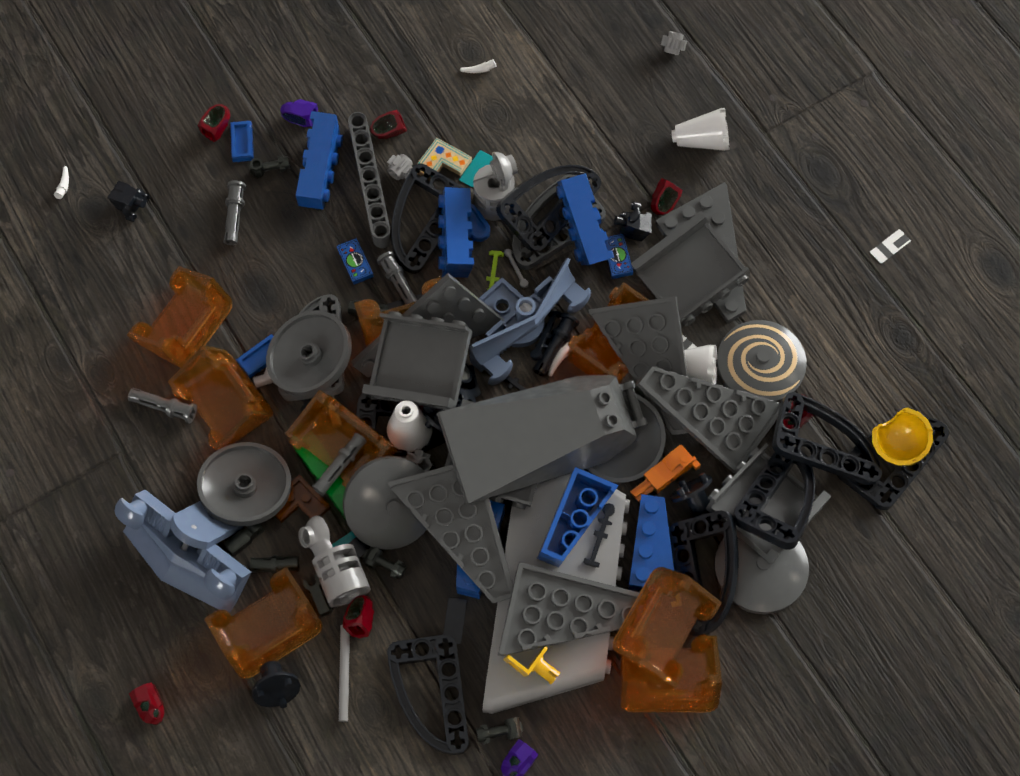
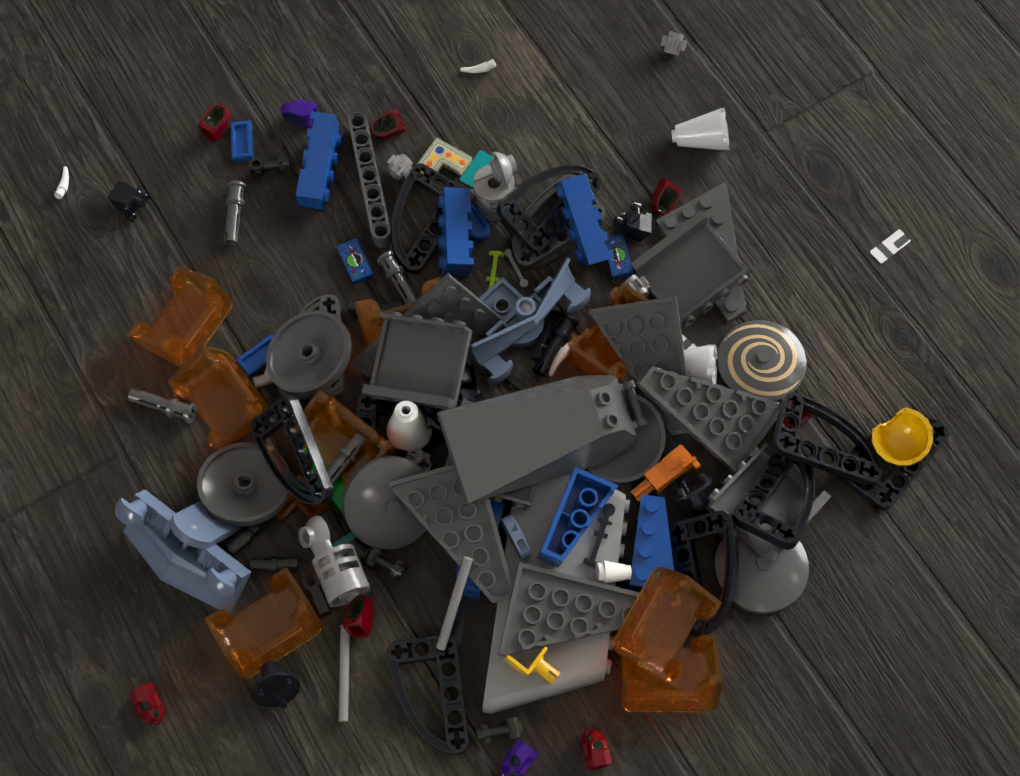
(288, 413): none -> black beam
(454, 603): none -> light grey bar
(516, 536): none -> sand blue piece
(595, 750): none -> dark red rock
(612, 572): none -> white cone
(638, 284): none -> light grey gear

